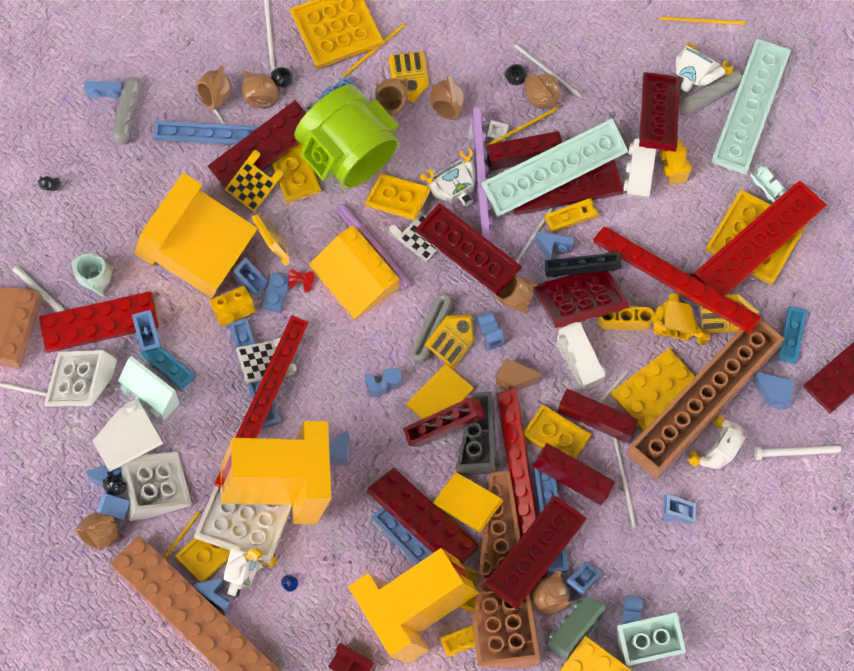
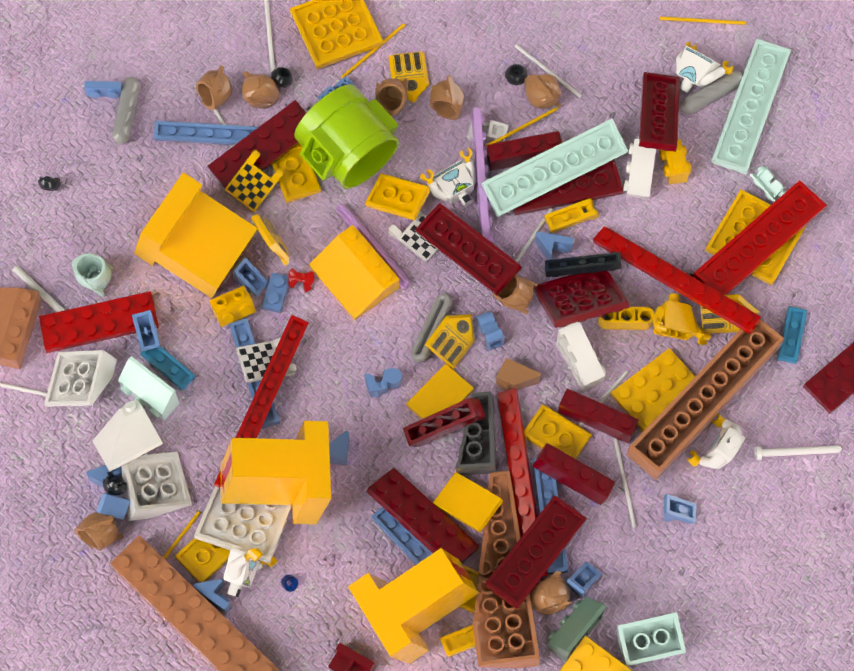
(632, 609): medium blue leg -> none
(774, 389): medium blue slope -> none

